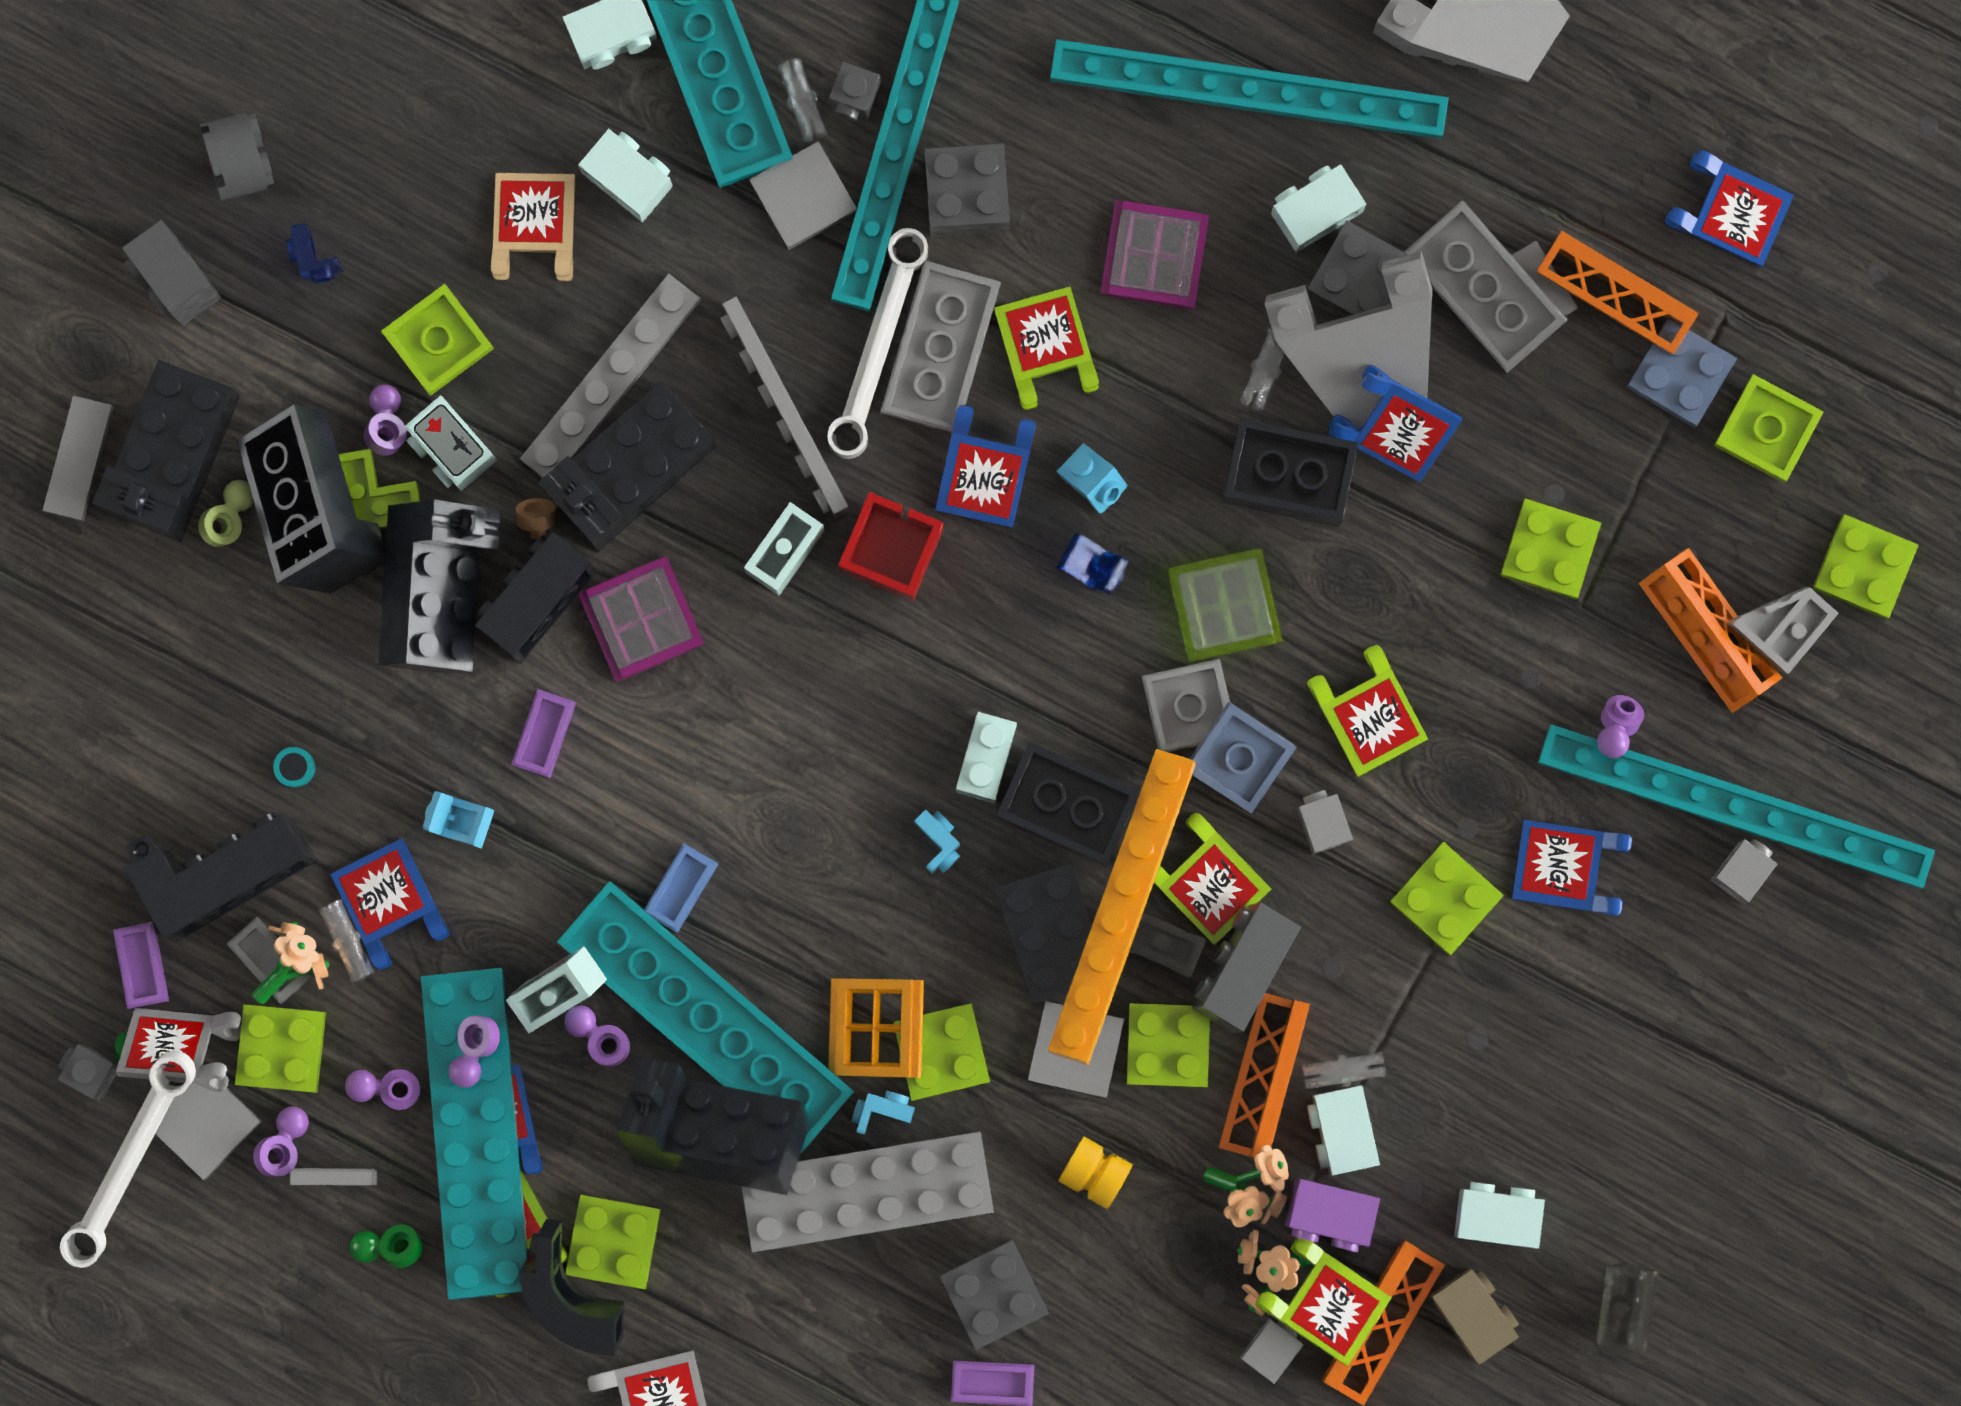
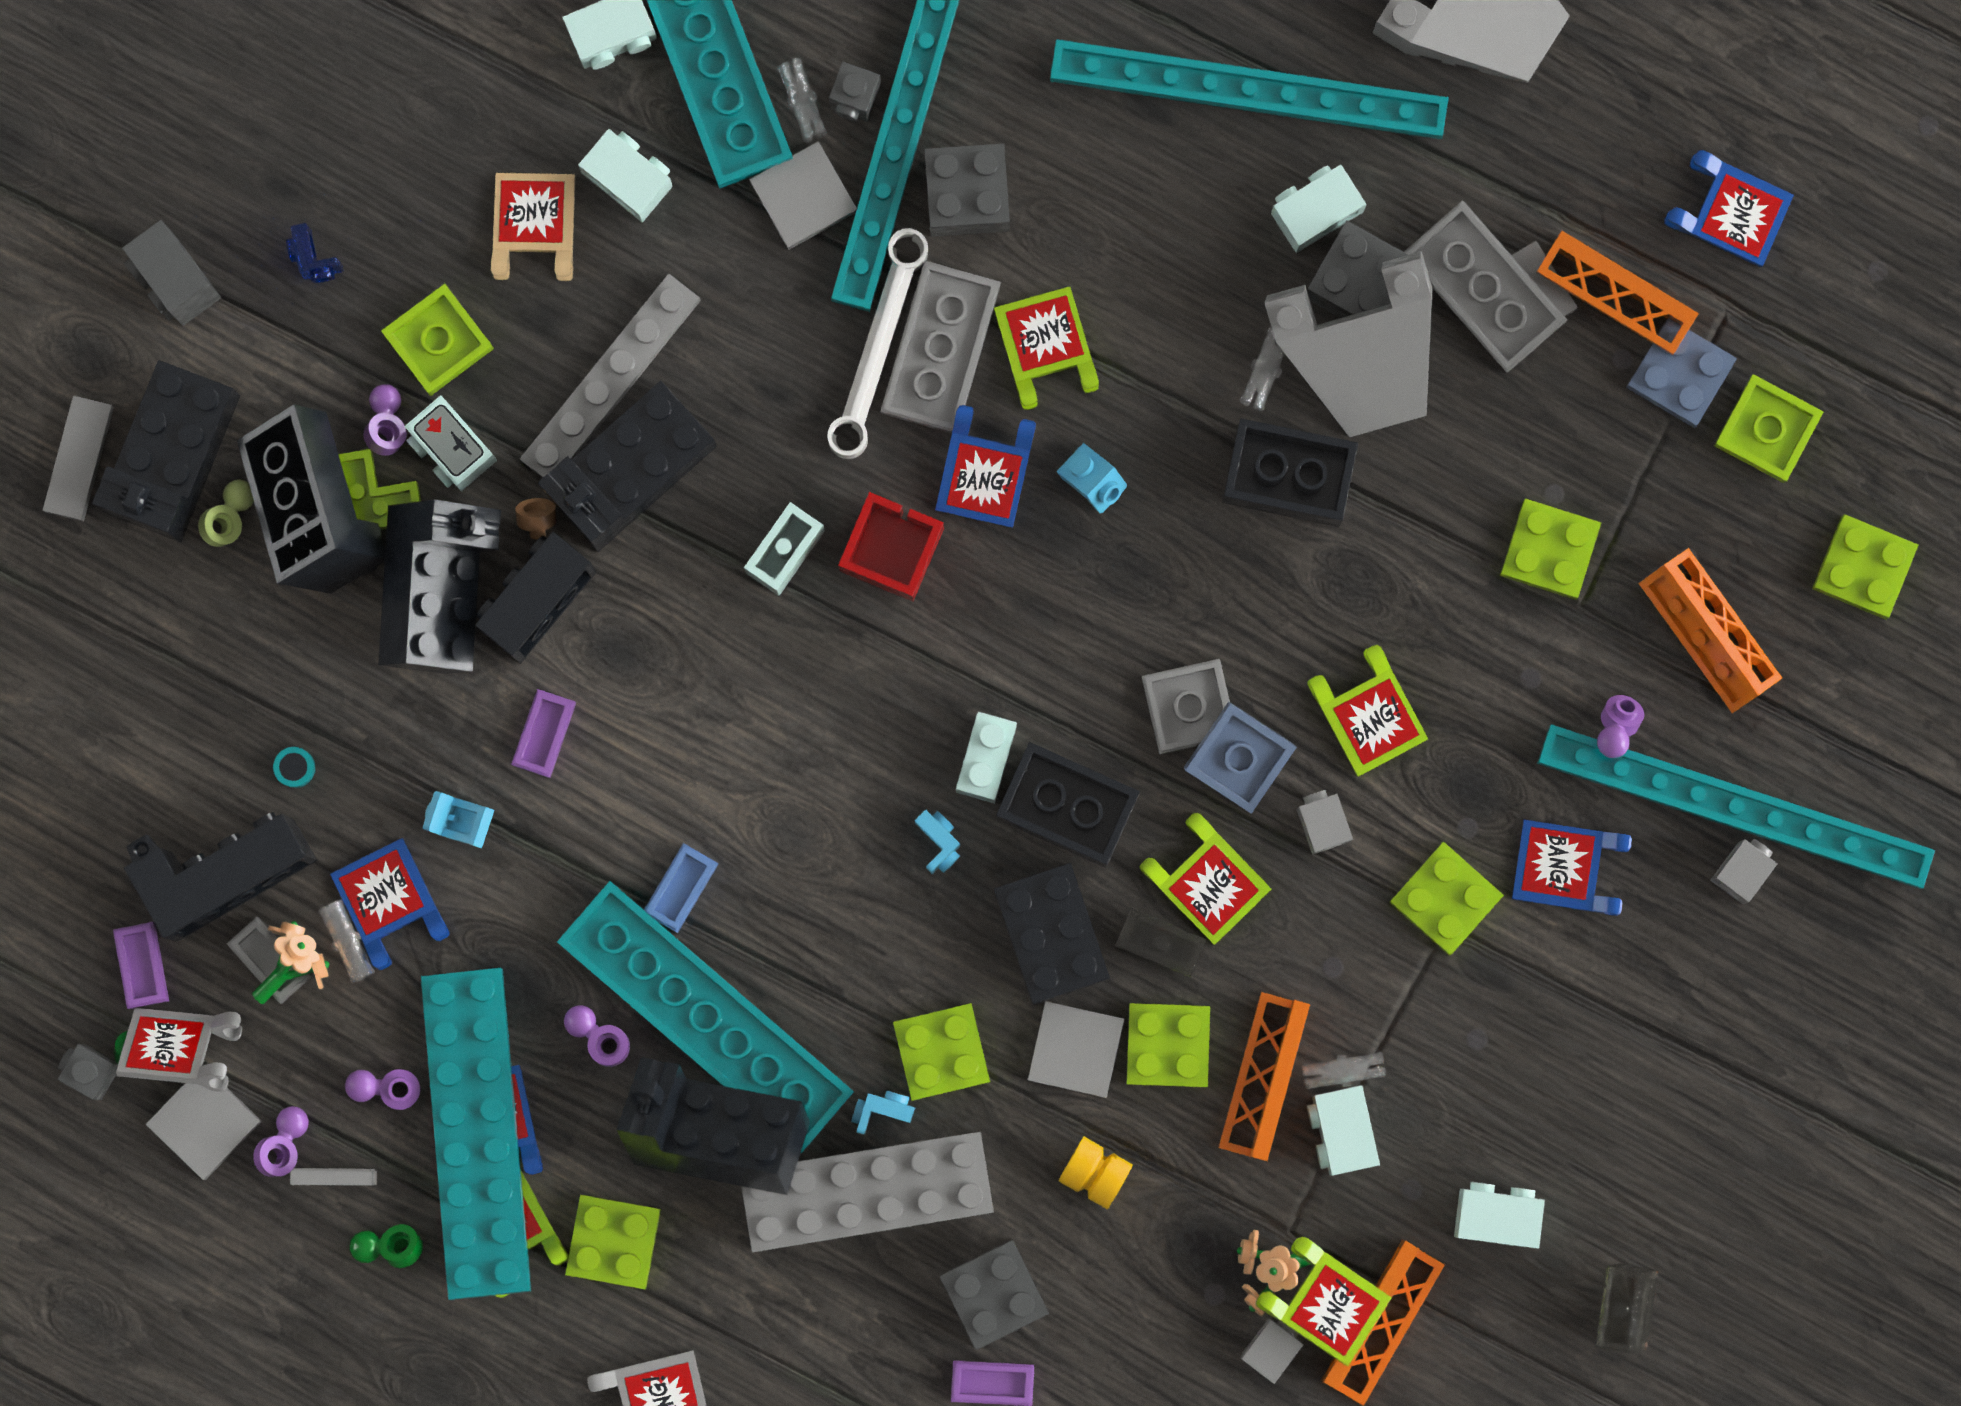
(127, 1159): white piece -> none
(235, 157): dark grey brick -> none
(280, 1048): lime plate -> none
(465, 1069): medium lavender plate -> none
(556, 989): light aqua brick -> none
(559, 1306): black arch -> none
(641, 619): clear piece -> none
(791, 424): light grey plate -> none
(909, 1027): light orange piece -> none
(1092, 565): clear blue bracket -> none
(1121, 907): light orange plate -> none
(1154, 254): clear piece -> none
(1225, 605): clear piece -> none
(1245, 967): dark grey brick -> none
(1246, 1201): light nougat plant -> none
(1331, 1212): medium lavender brick -> none
(1401, 429): flag -> none
(1474, 1315): dark tan brick -> none
(1785, 627): light grey wing -> none

